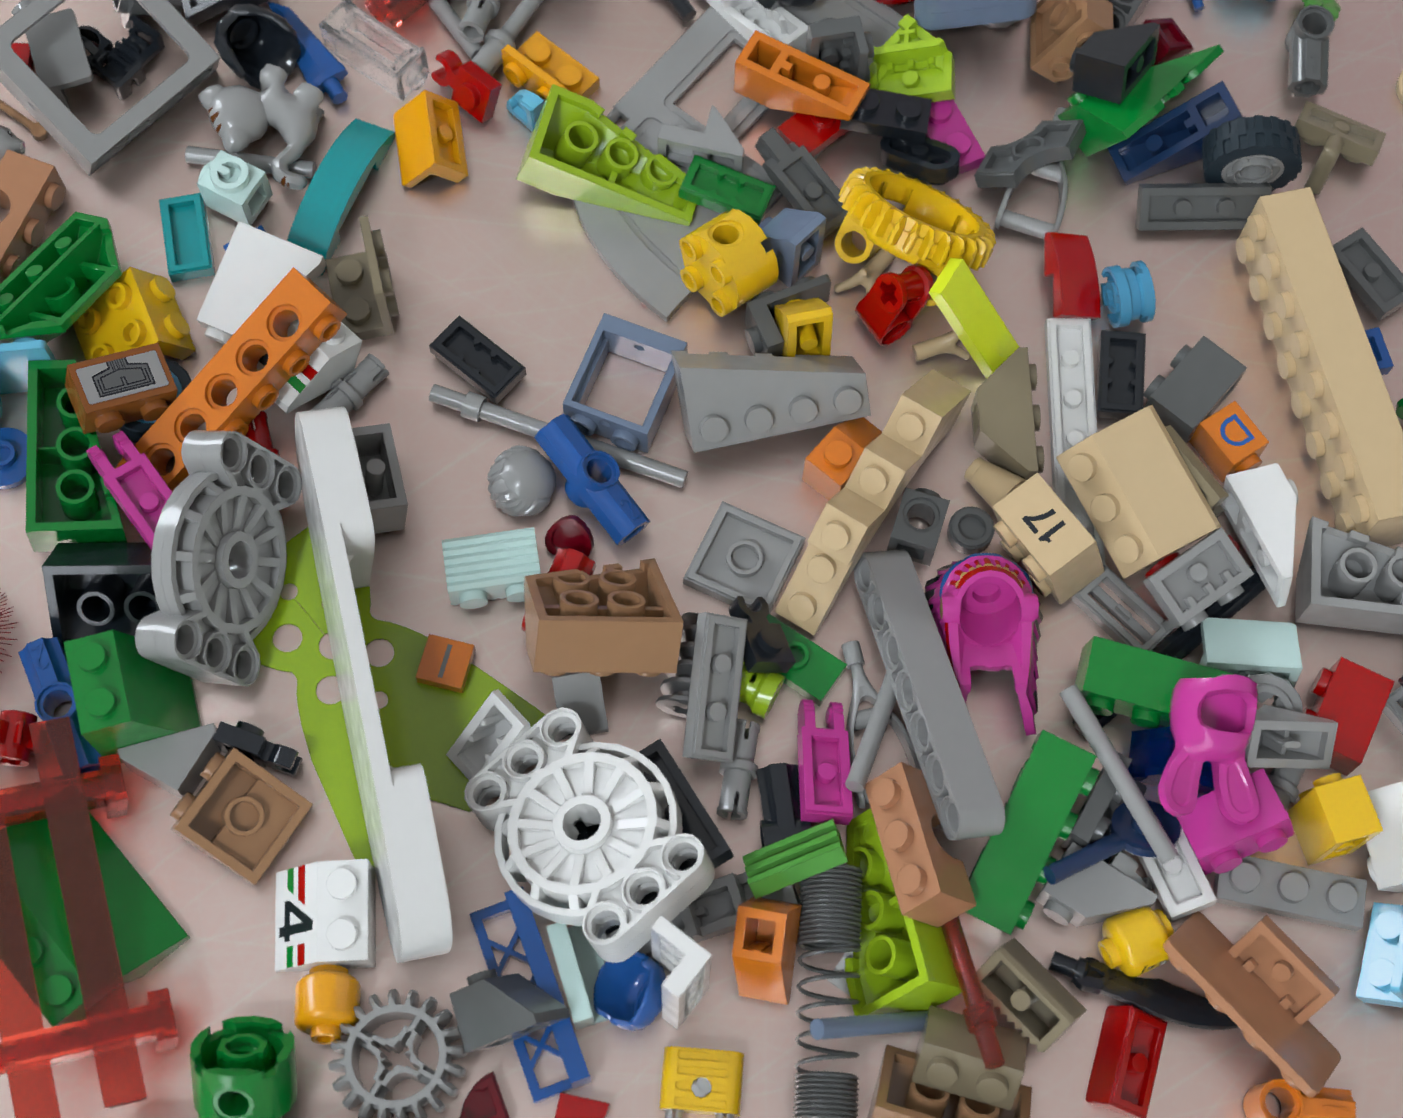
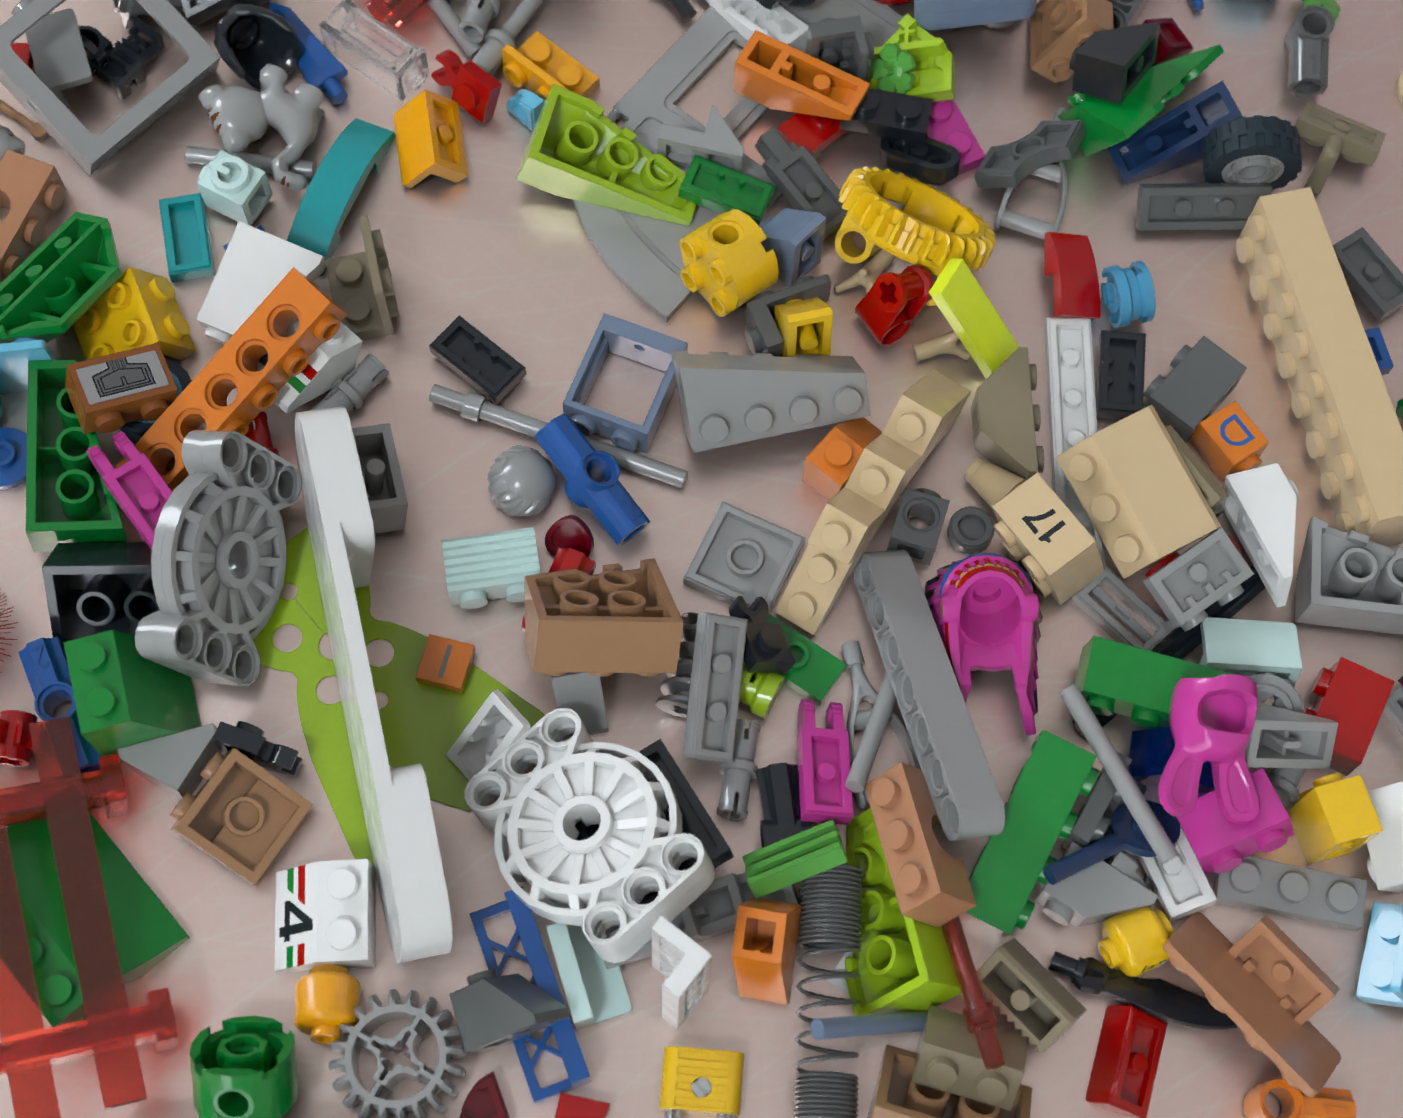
(630, 992): blue hair -> none
(893, 69): none -> bright green plant

